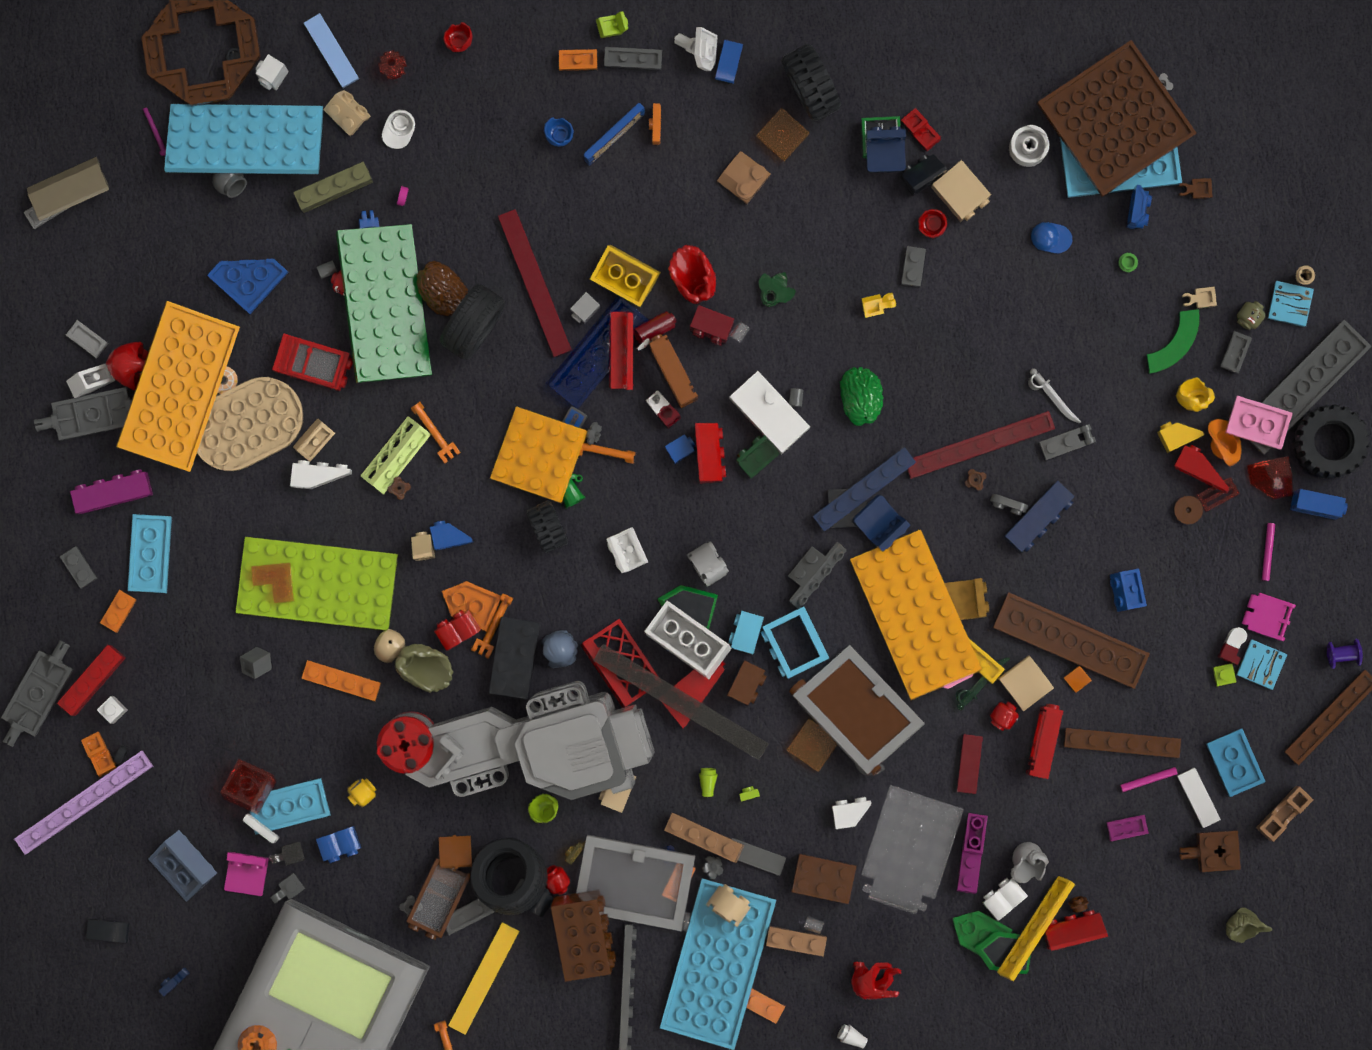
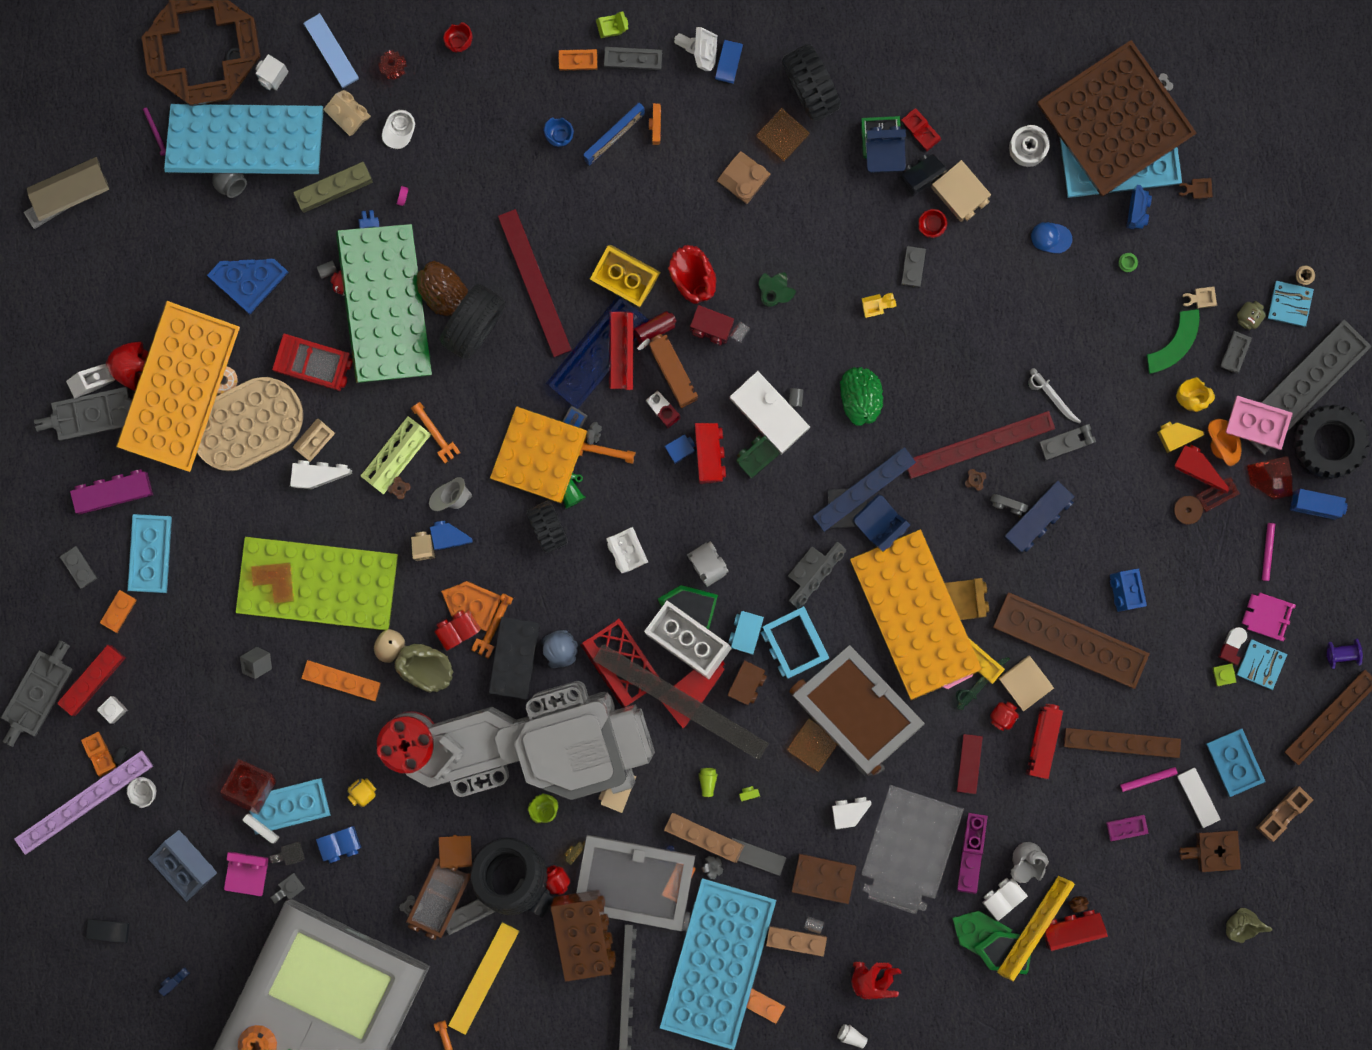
(87, 339): light grey tile -> none
(141, 792): none -> white hair
(451, 495): none -> light grey piece
(584, 308): light grey brick -> none
(728, 905): tan brick -> none
(1077, 679): orange slope -> none

